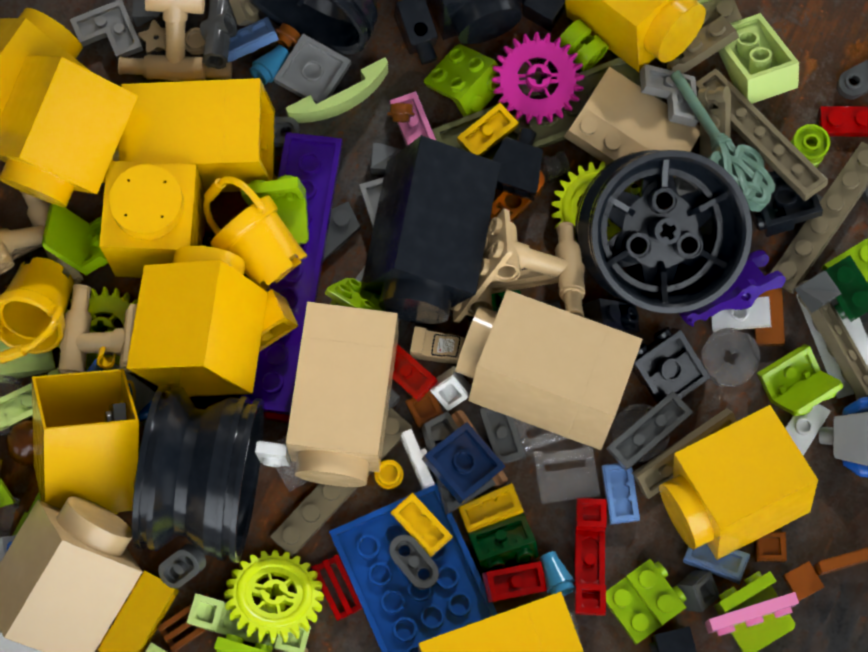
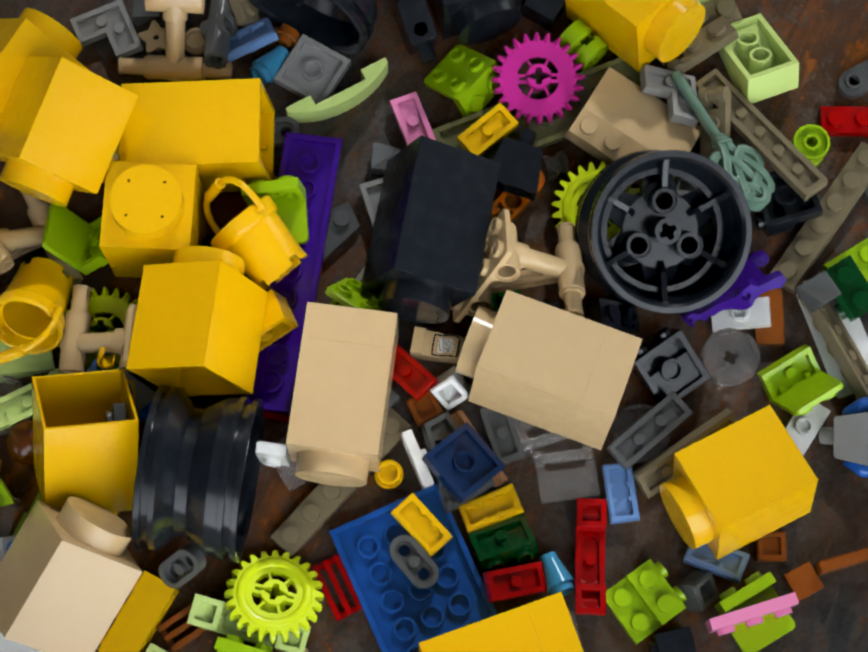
(401, 112): dark orange plate -> none

